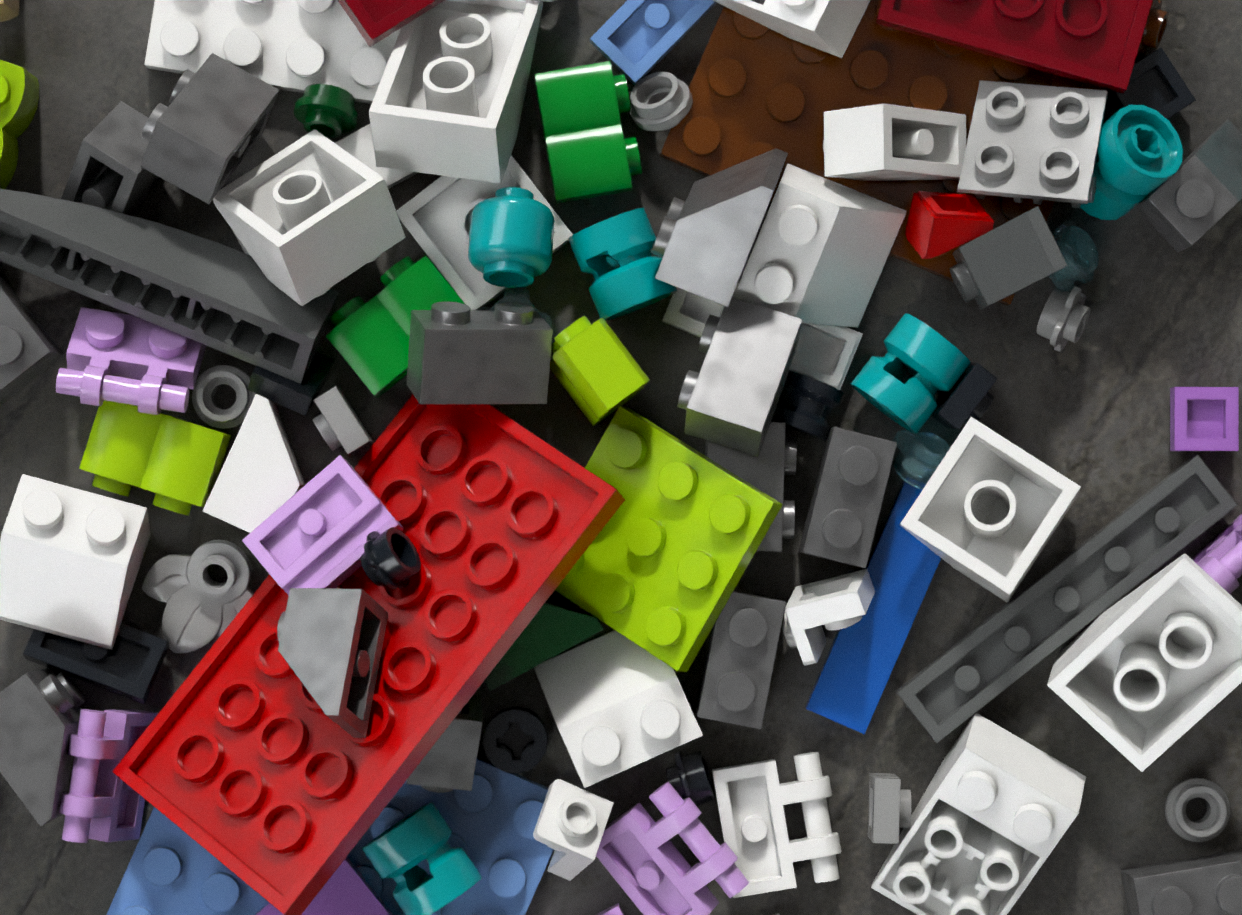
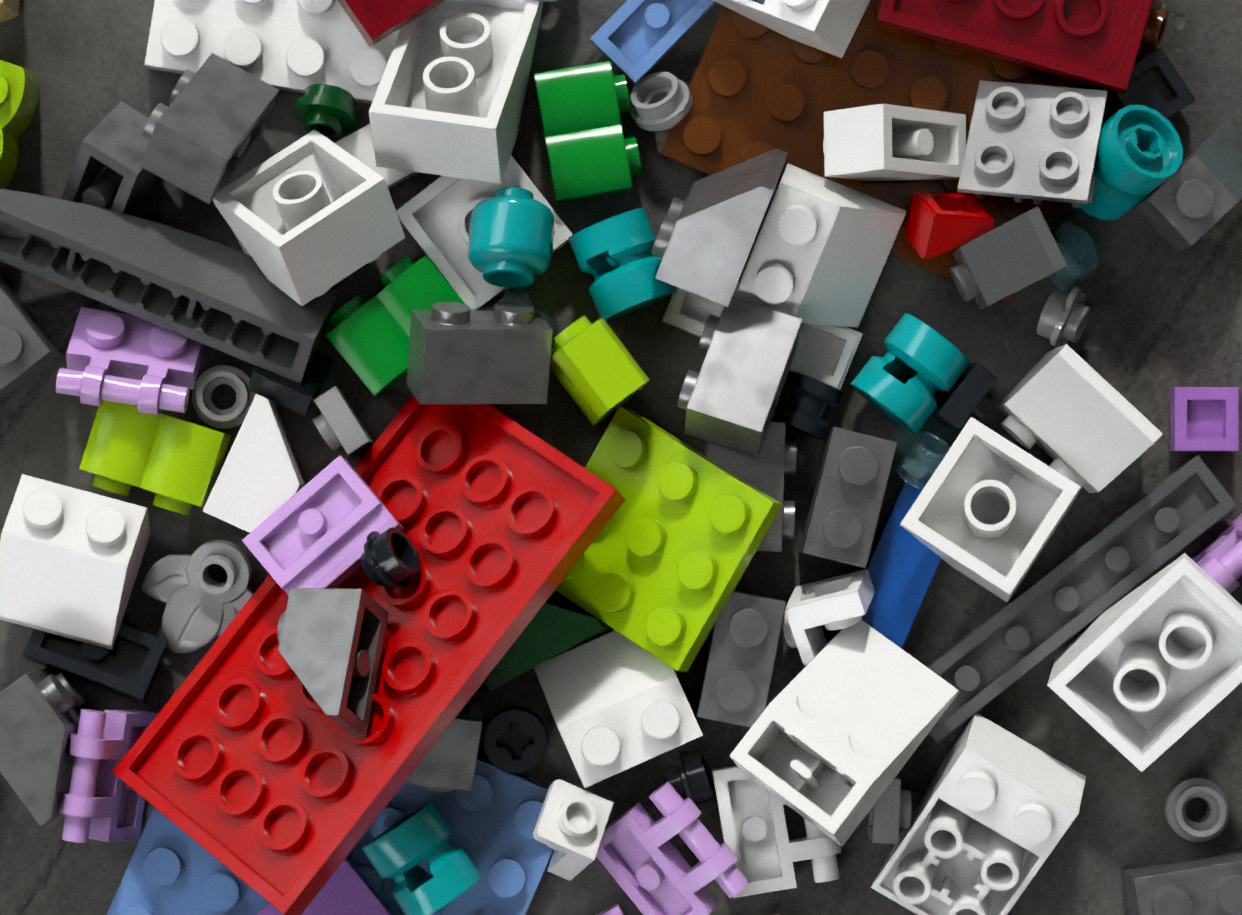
(844, 729): none -> white slope
(1077, 420): none -> white slope

